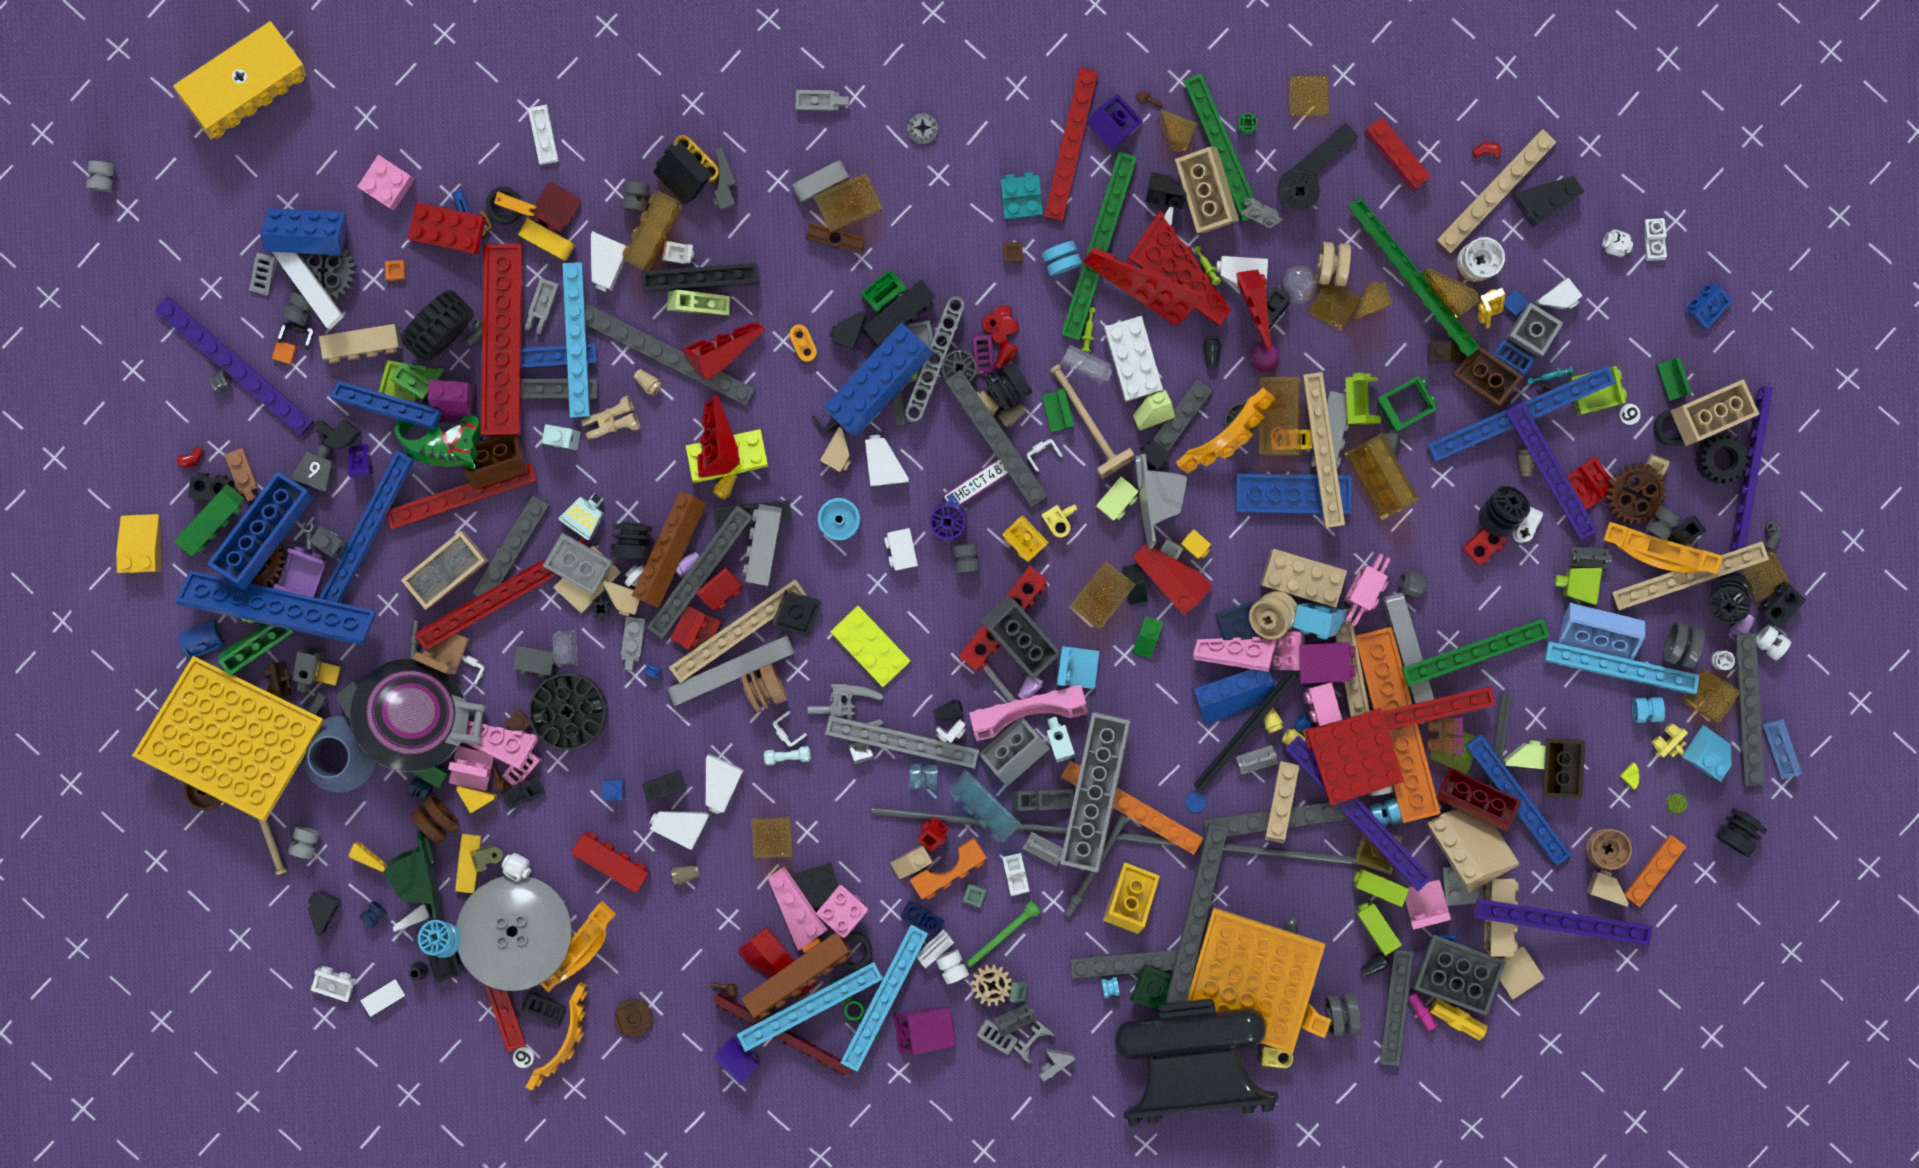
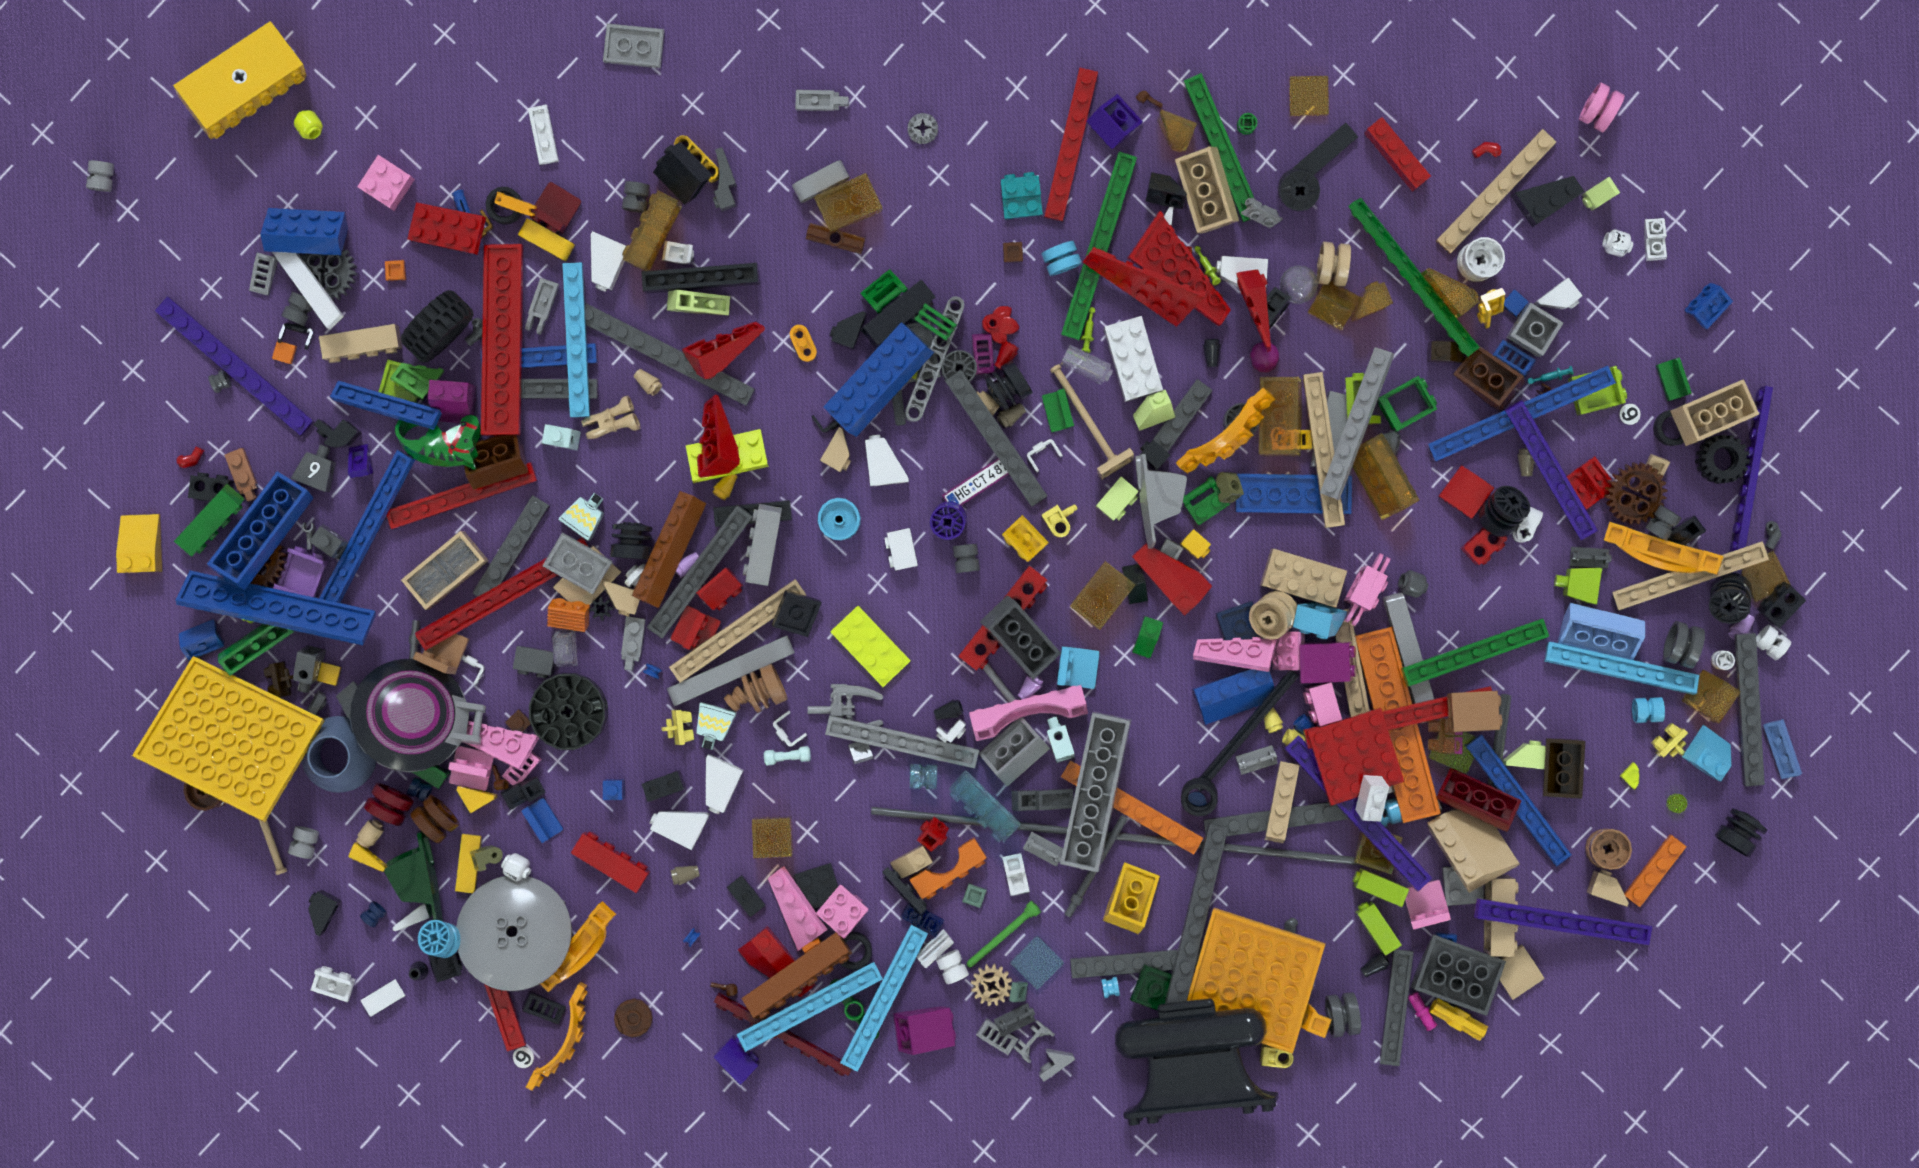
(308, 124): none -> neon yellow head
(370, 833): none -> tan brick
(388, 804): none -> dark red wheel
(542, 820): none -> blue panel
(568, 615): none -> orange brick
(633, 45): none -> light grey tile
(680, 735): none -> light yellow hips
(691, 937): none -> blue bush
(713, 723): none -> light aqua torso
(736, 699): none -> medium nougat wheel
(746, 896): none -> black plate
(905, 891): none -> black plate
(922, 313): none -> green tile
(1037, 962): none -> clear light blue tile
(1194, 809): none -> black tyre
(1208, 506): none -> green plate
(1229, 487): none -> olive leg
(1357, 423): none -> light grey plate
(1372, 798): none -> white brick
(1466, 492): none -> red slope
(1474, 711): none -> medium nougat brick
(1600, 194): none -> yellowish green slope
(1601, 106): none -> bright pink wheel

